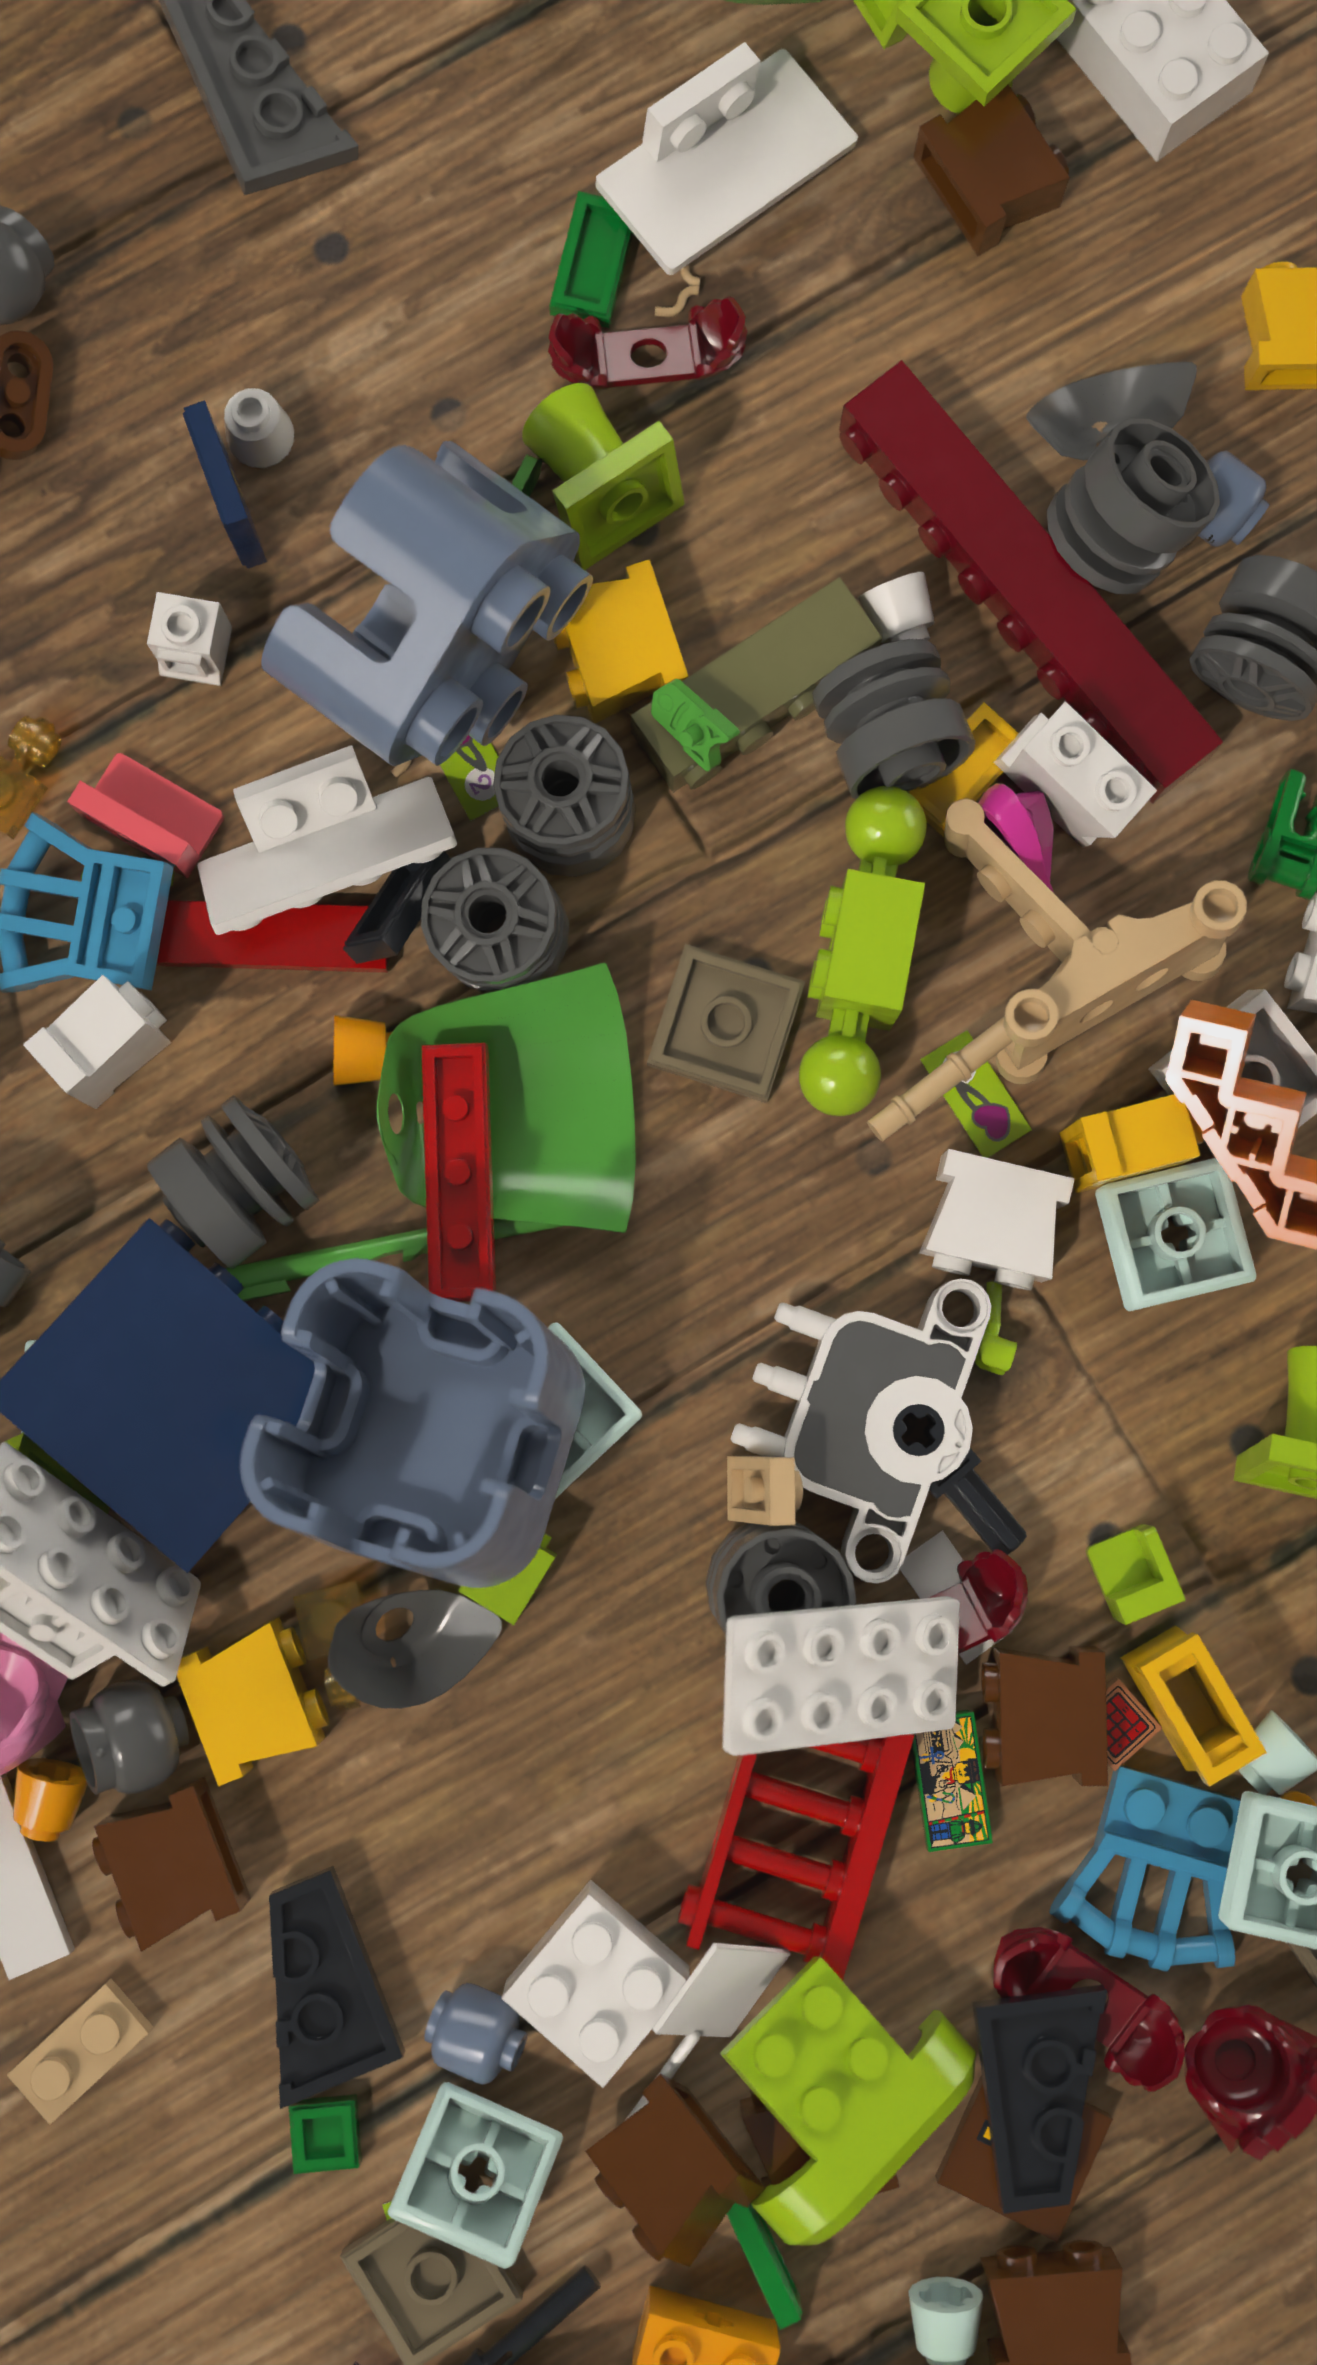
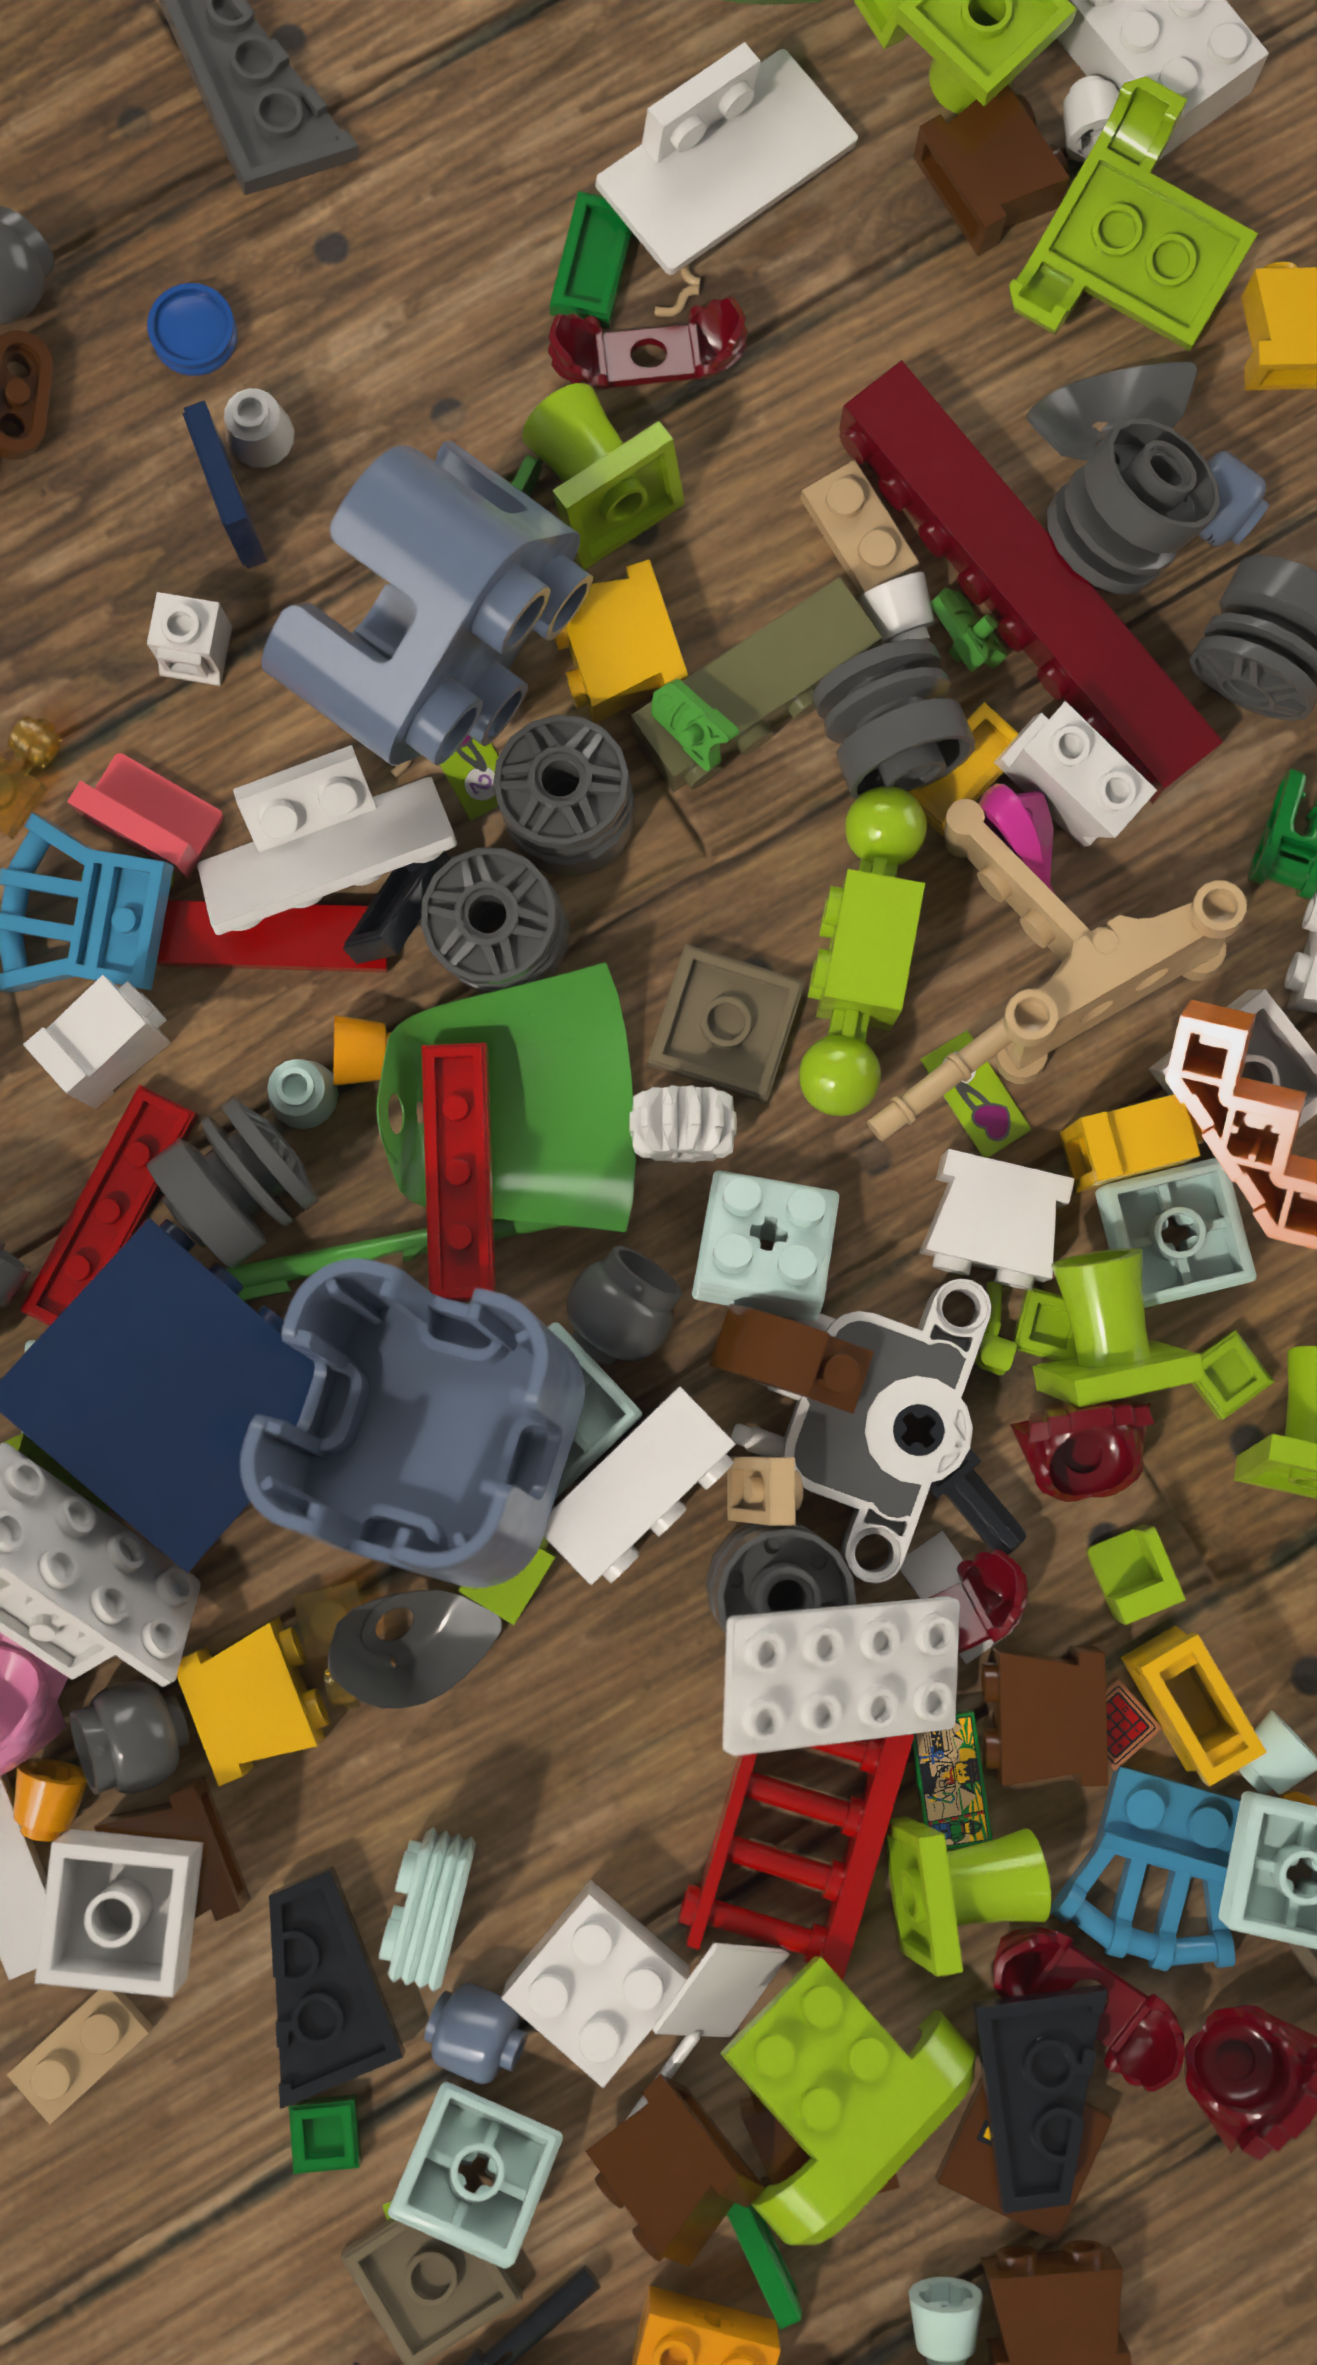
(110, 1203): none -> red tile
(119, 1912): none -> white brick
(192, 329): none -> blue piece
(302, 1093): none -> light aqua hat
(423, 1931): none -> light aqua brick
(622, 1307): none -> dark grey piece
(638, 1488): none -> white brick
(683, 1124): none -> white gear
(775, 1281): none -> light aqua brick
(791, 1357): none -> reddish brown brick
(858, 528): none -> tan plate
(959, 1887): none -> lime plant
(972, 637): none -> bright green piece
(1044, 1327): none -> lime tile
(1085, 1448): none -> dark red hair
(1086, 114): none -> white hat
(1110, 1334): none -> lime plant
(1133, 233): none -> lime piece
(1230, 1375): none -> lime tile

